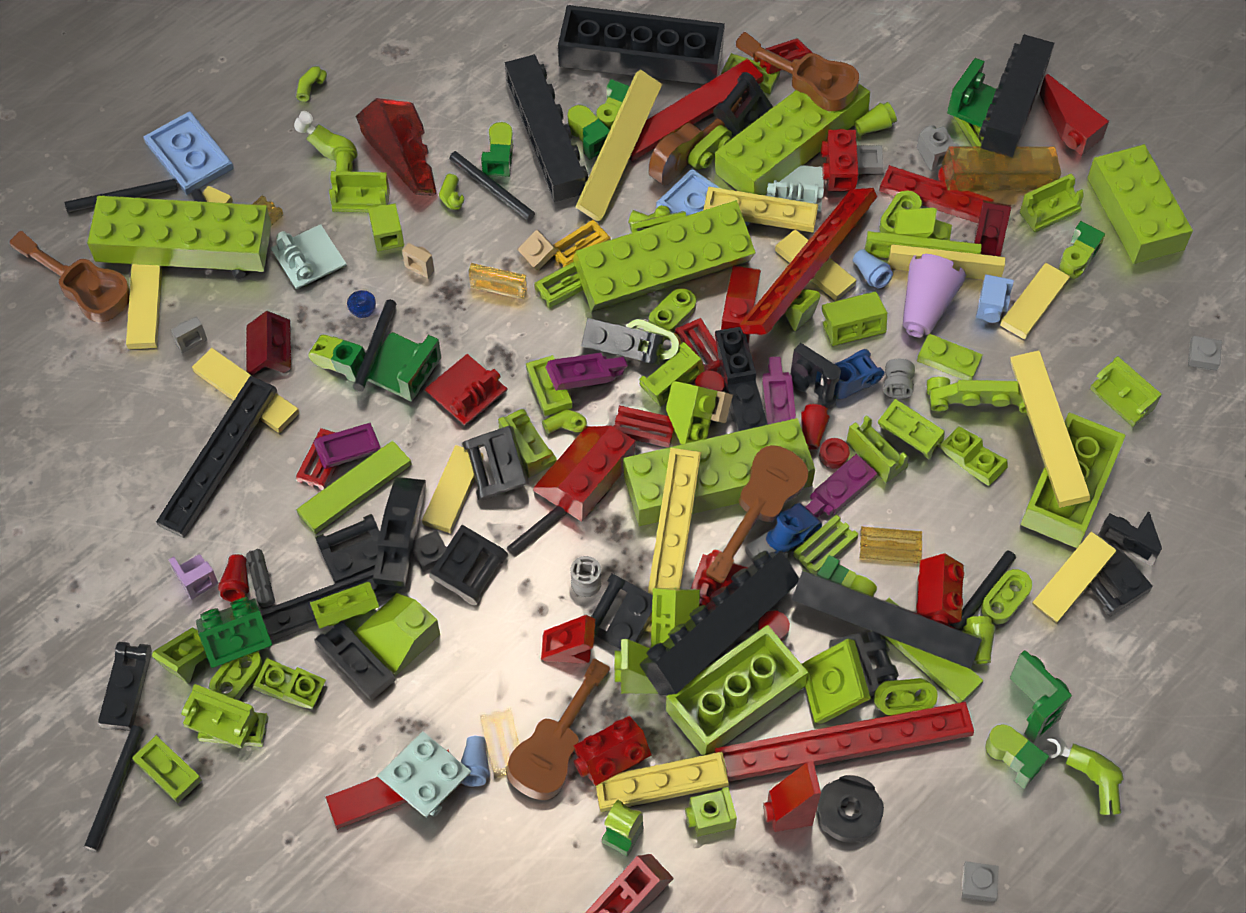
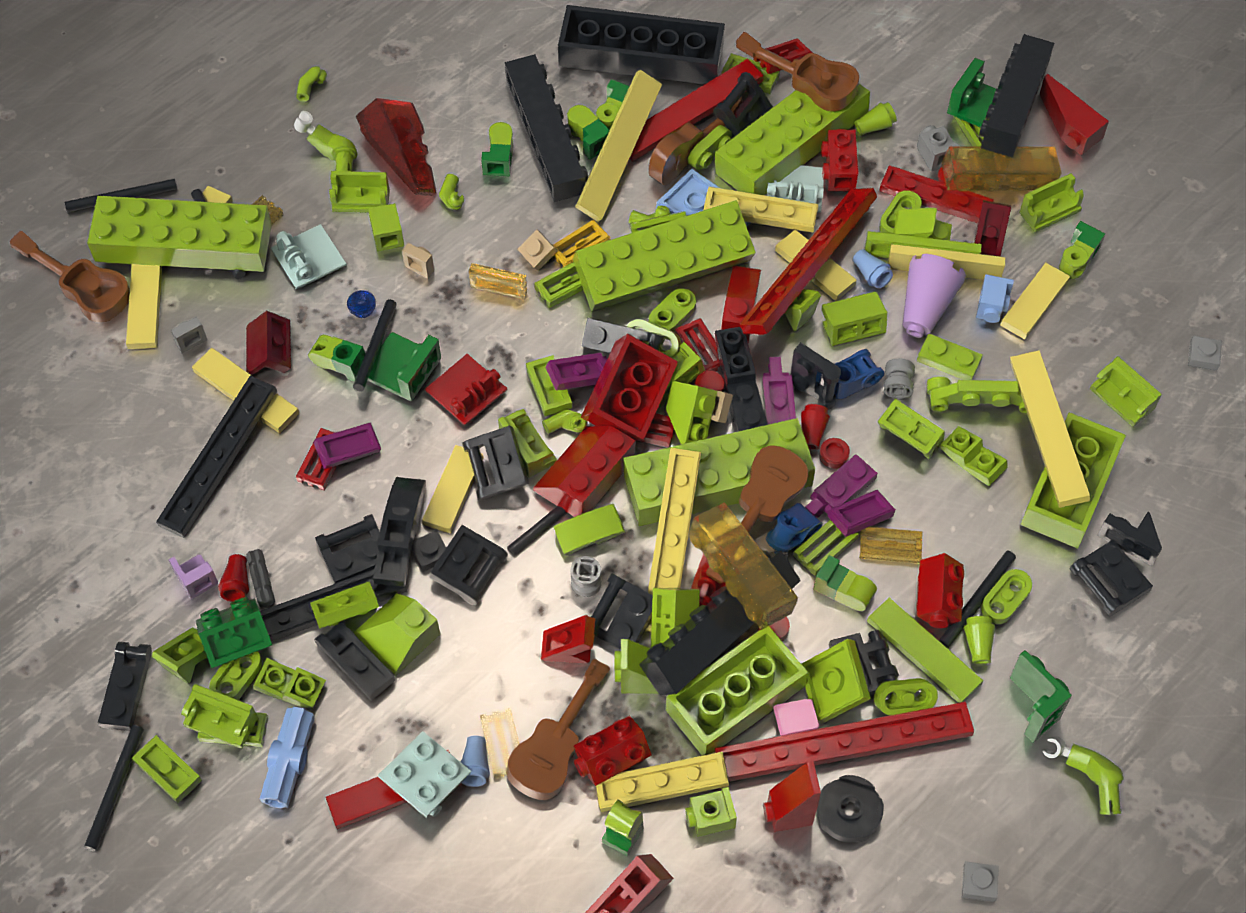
(188, 152): light blue tile -> none
(287, 757): none -> light blue piece
(354, 487): lime tile -> none
(492, 186): black bar -> none
(588, 529): none -> lime slope
(630, 387): none -> red slope
(742, 566): none -> clear yellow brick
(796, 717): none -> bright pink slope
(861, 513): none -> magenta tile
(870, 159): light grey plate -> none
(876, 450): lime hinge -> none
(887, 619): black tile -> none
(1017, 752): leg -> none
(1074, 577): light yellow tile -> none
(1139, 204): lime brick -> none

